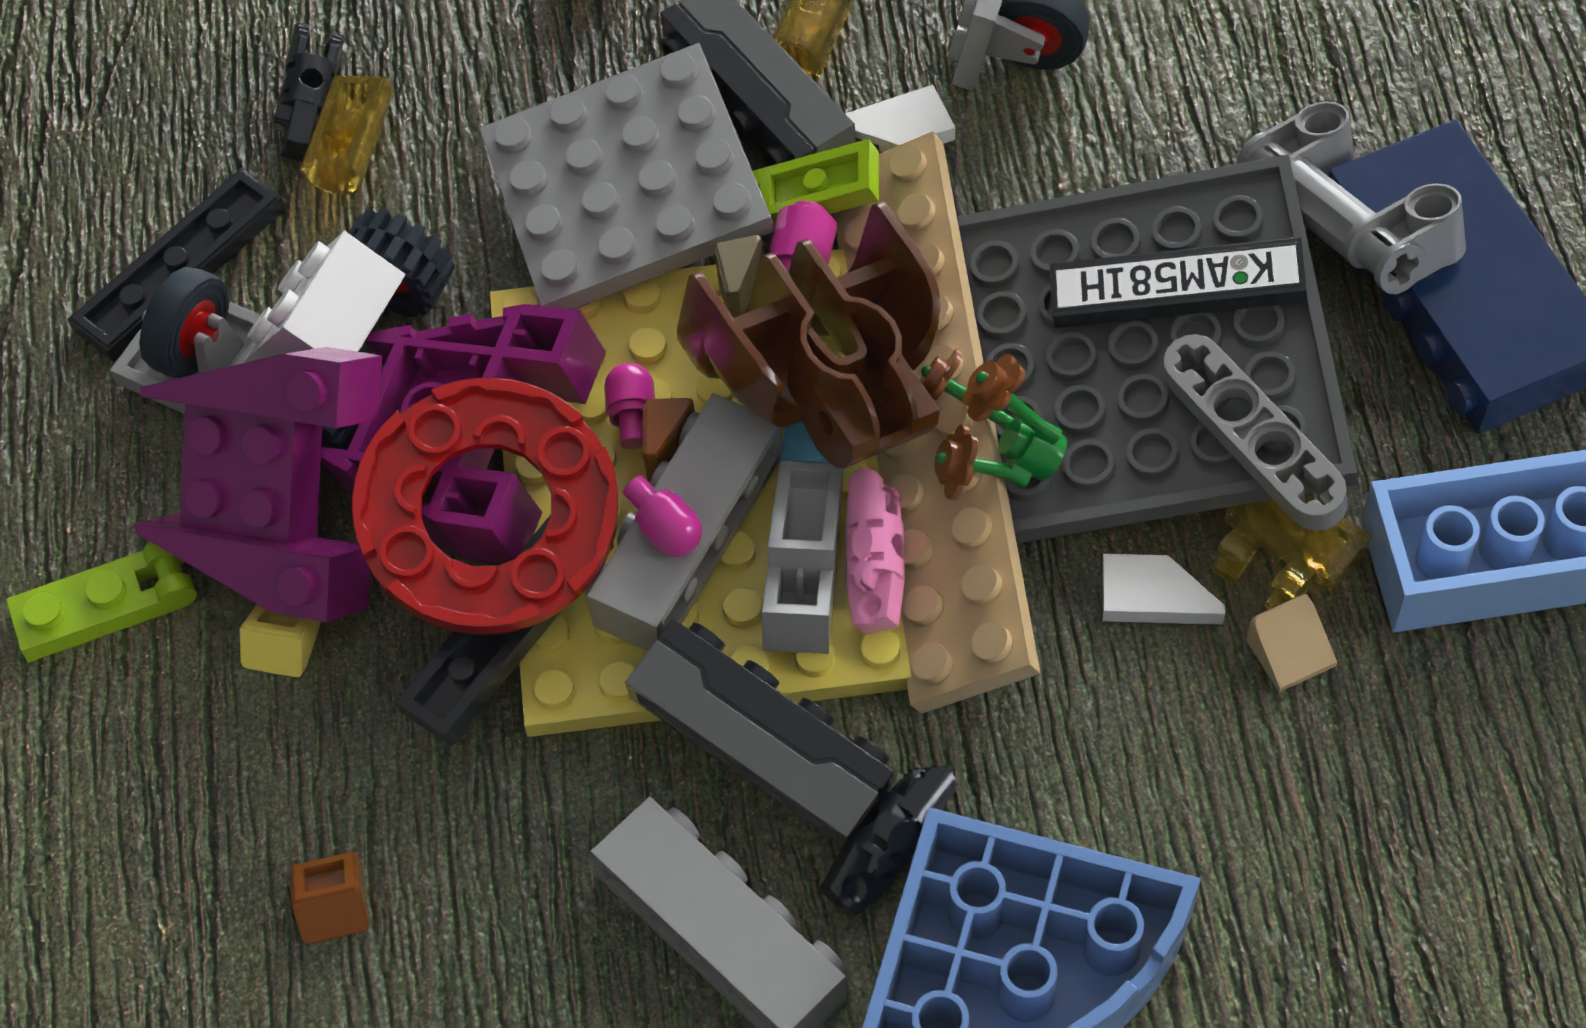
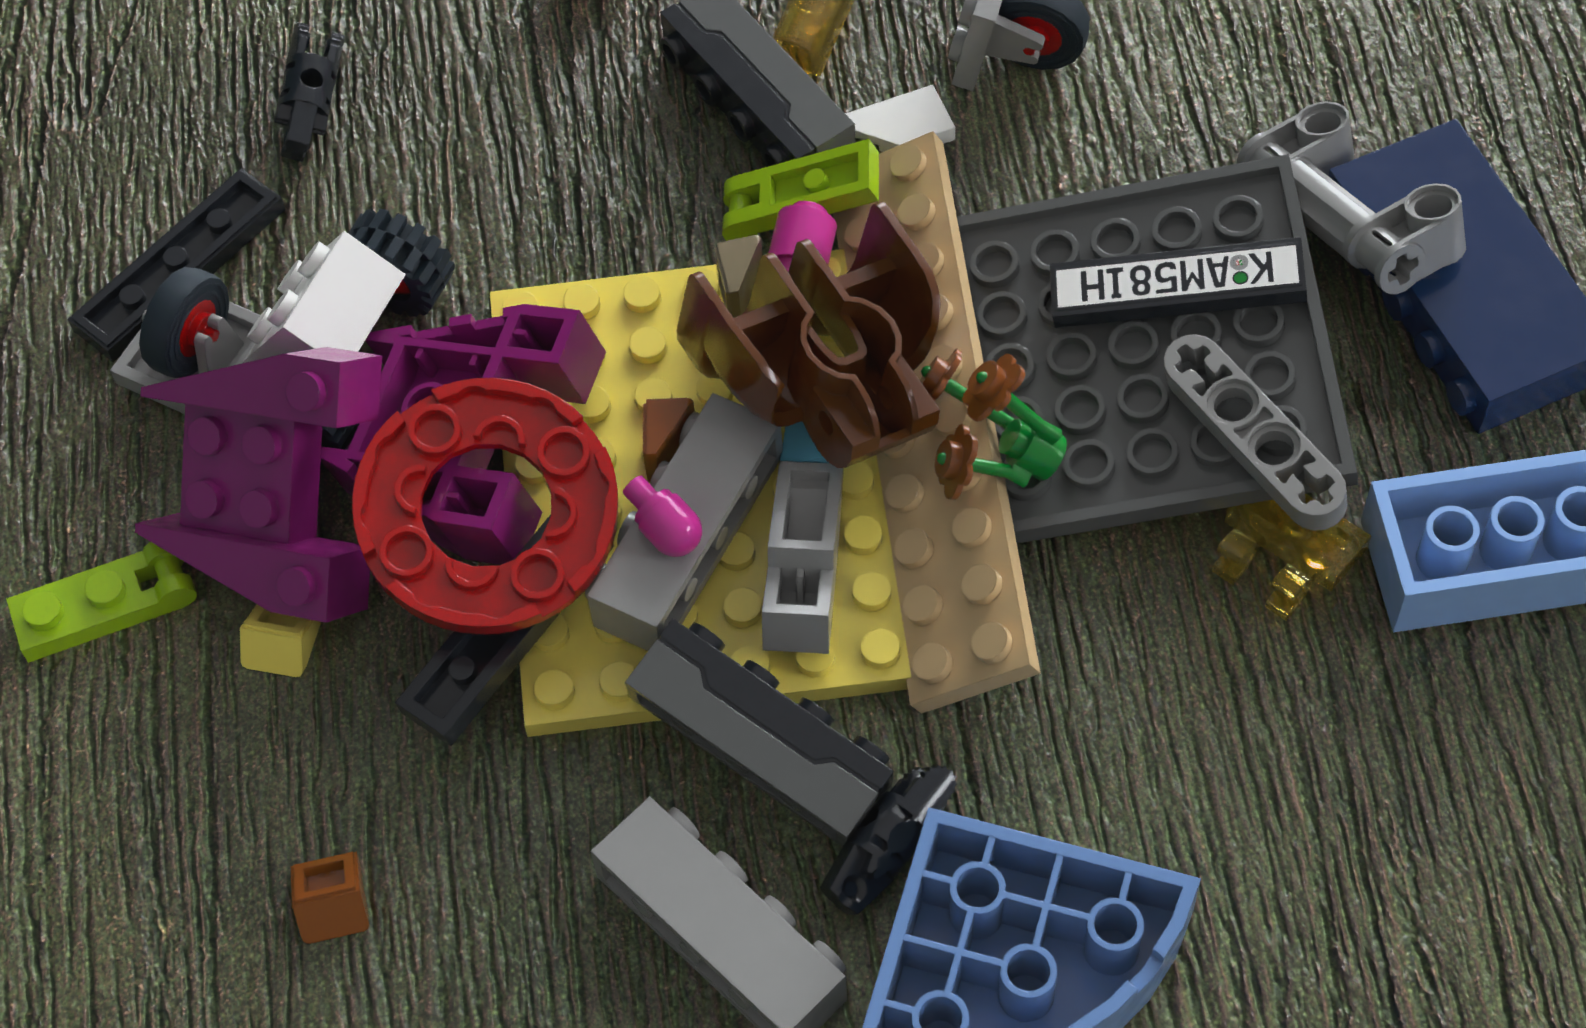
(347, 133): clear yellow brick -> none
(625, 179): light grey plate -> none
(625, 393): dark pink cylinder -> none
(874, 552): bright pink hinge -> none
(1155, 592): white tile -> none
(1291, 643): tan slope -> none

